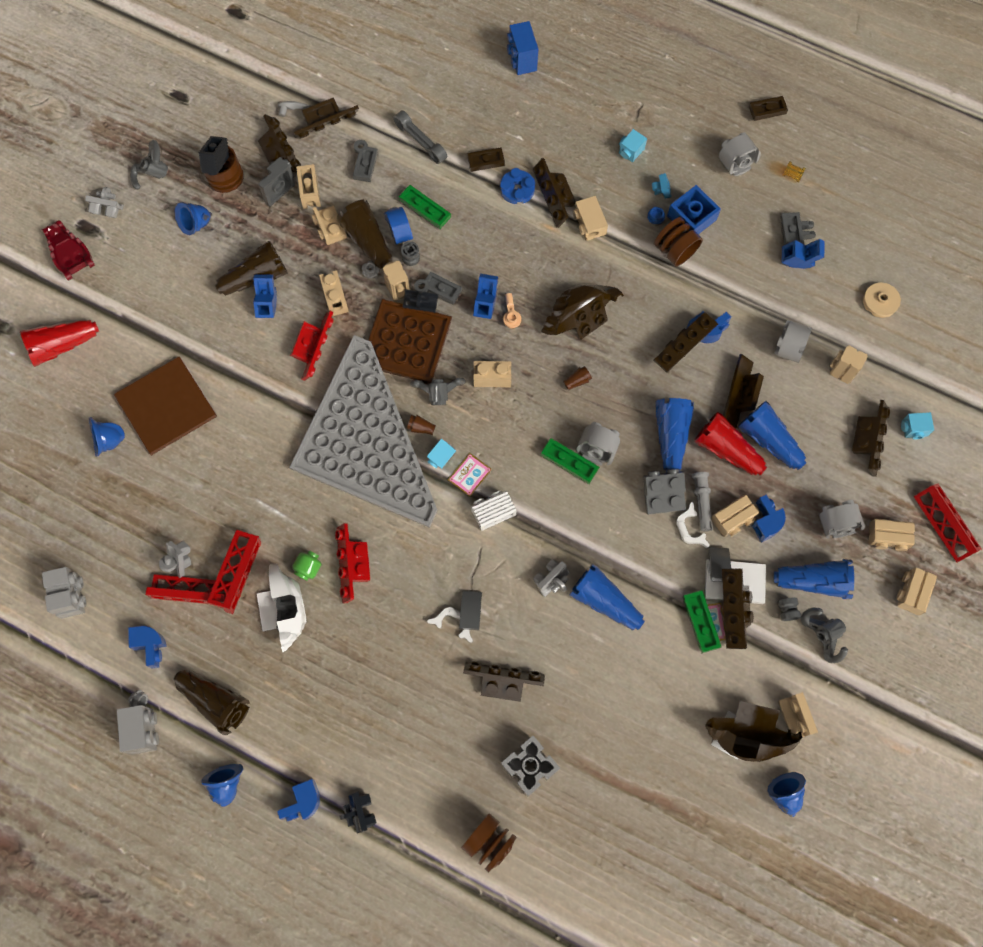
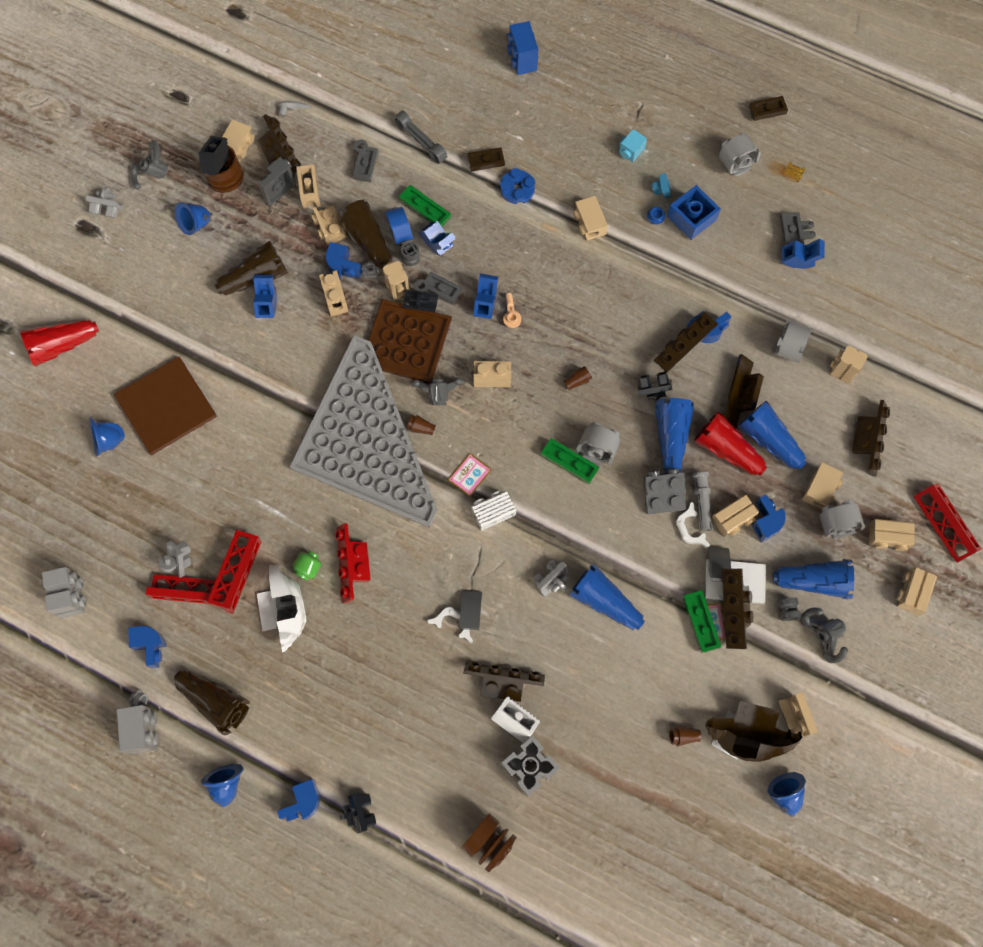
(66, 250): dark red animal -> none
(239, 138): none -> tan brick
(309, 343): red bracket -> none
(323, 114): dark brown bracket -> none
(337, 259): none -> blue brick
(436, 238): none -> brick
(440, 454): medium azure brick -> none
(515, 720): none -> white brick
(555, 192): dark brown bracket -> none
(581, 309): dark brown animal -> none
(657, 389): none -> black hips
(678, 241): reddish brown wheel -> none
(682, 735): none -> reddish brown cone
(822, 486): none -> tan brick
(877, 306): tan plate -> none
(917, 425): medium azure brick -> none

